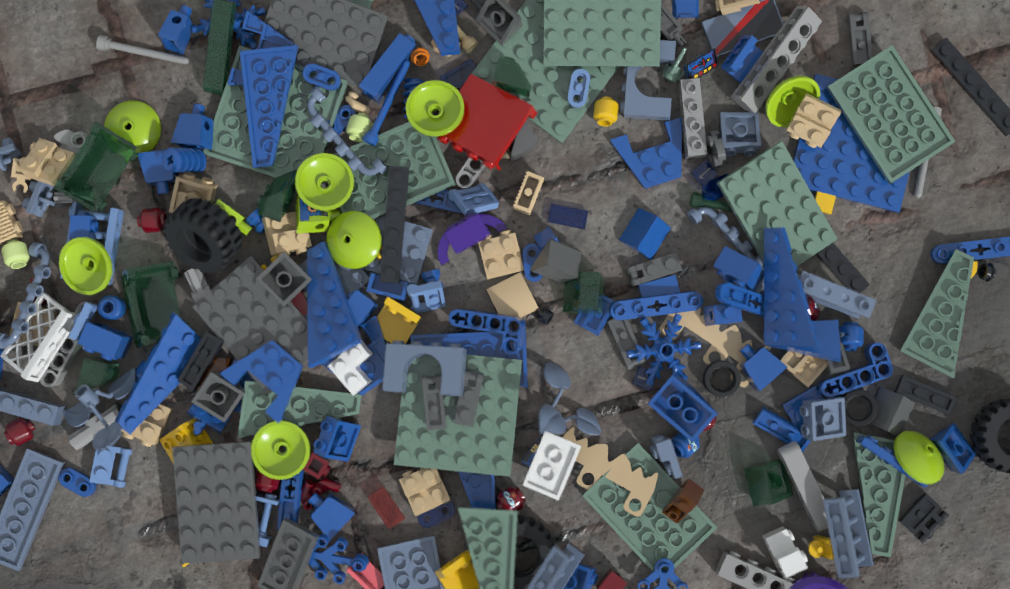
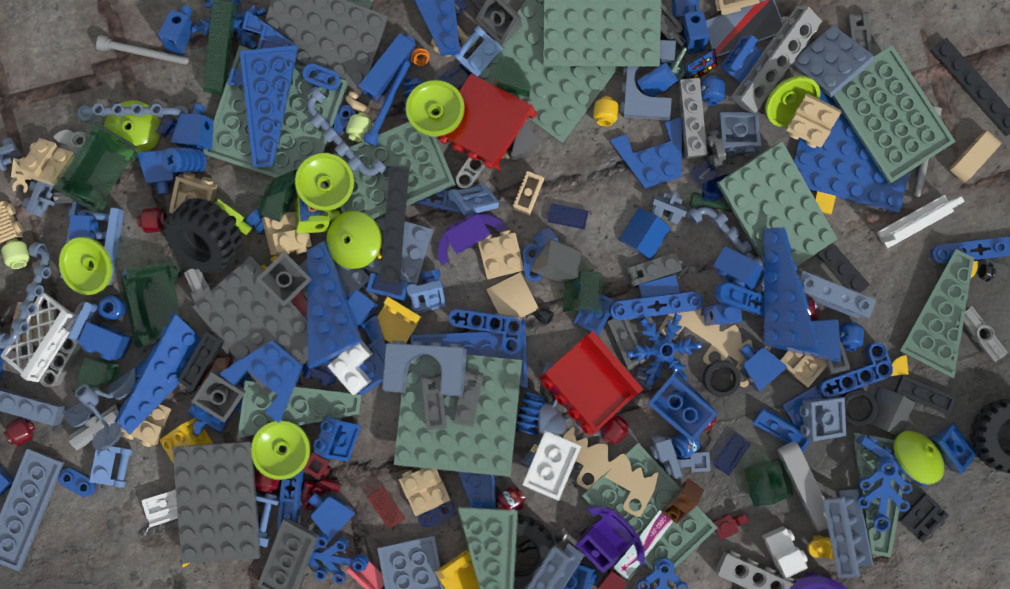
(88, 113): none -> sand blue bar
(161, 508): none -> white plate
(166, 127): none -> clear blue tile
(325, 377): none -> clear blue plate
(482, 56): none -> medium blue plate
(530, 413): none -> blue piece
(578, 89): medium blue plate -> none
(590, 383): none -> red panel
(609, 539): none -> dark purple piece
(614, 430): none -> dark red head
(649, 538): none -> sticker
(658, 80): none -> blue piece
(677, 210): none -> sand blue hips
(694, 30): none -> blue torso
(697, 462): none -> sand blue plate
(712, 90): none -> blue head
(727, 525): none -> dark red plate
(731, 454): none -> clear blue tile
(832, 60): none -> sand blue plate
(884, 491): none -> blue plant
(900, 366): none -> yellow tile
(917, 220): none -> white fence
(975, 156): none -> tan beam
(990, 344): none -> light grey piece

